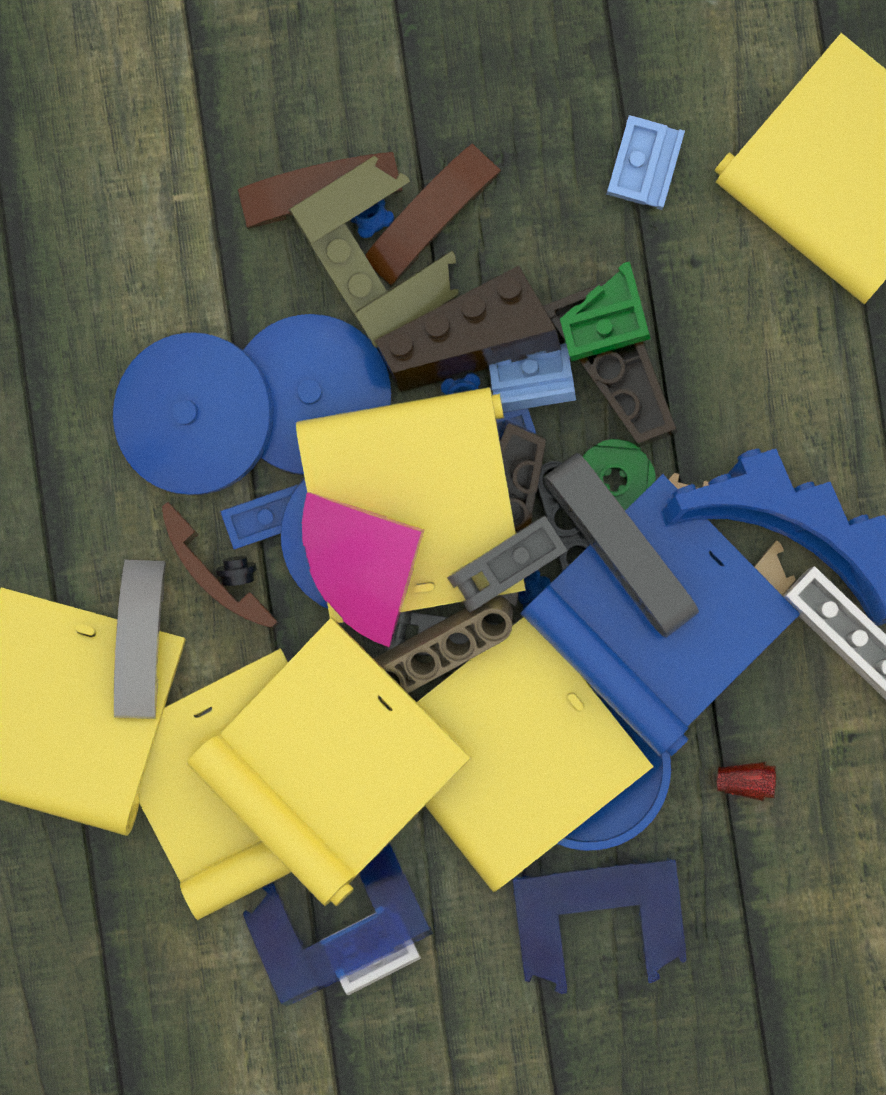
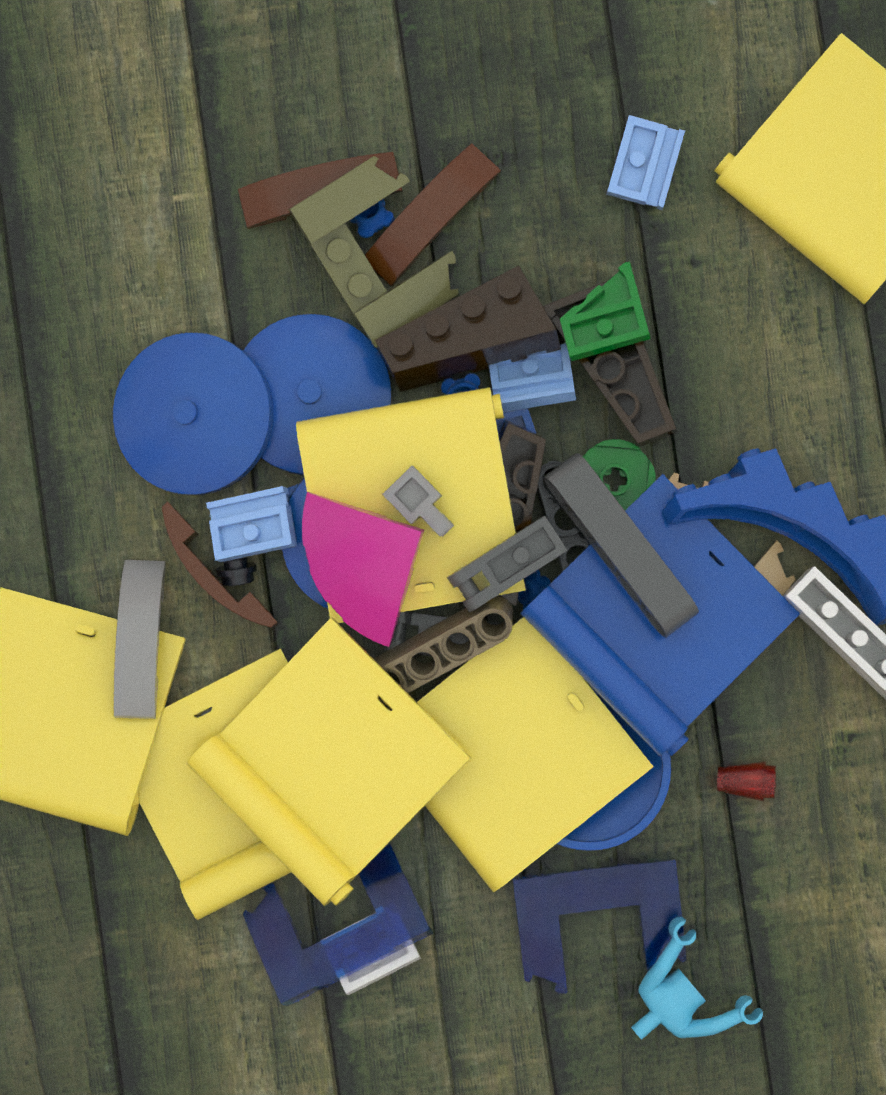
(251, 524): none -> light blue plate
(416, 498): none -> light grey plate
(675, 999): none -> medium azure piece

